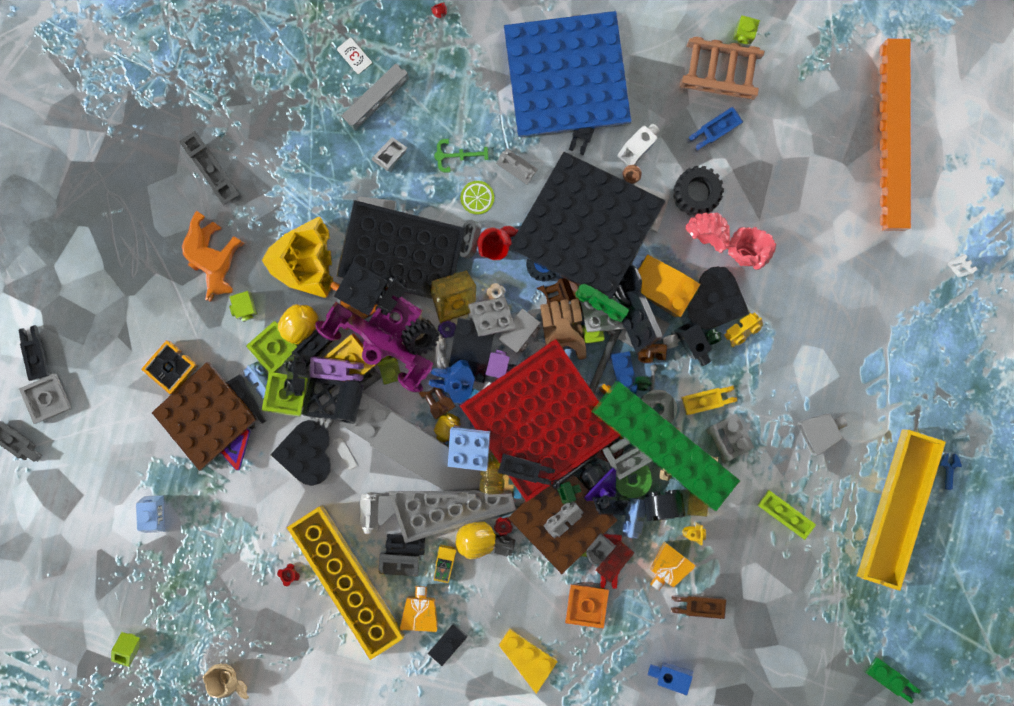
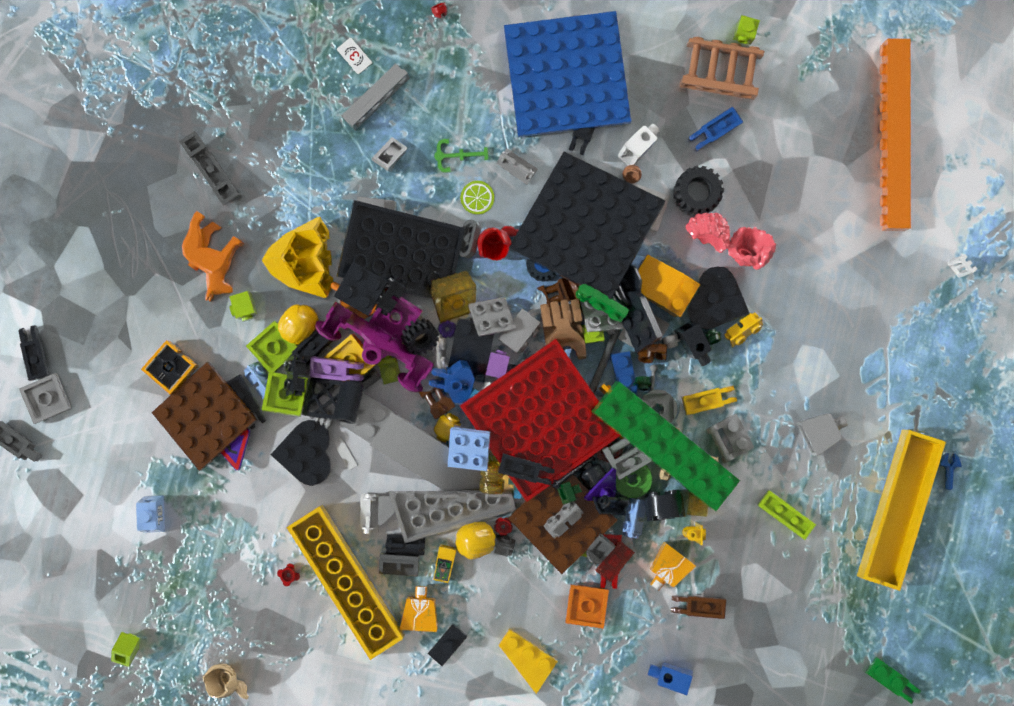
(495, 287): white plate -> none

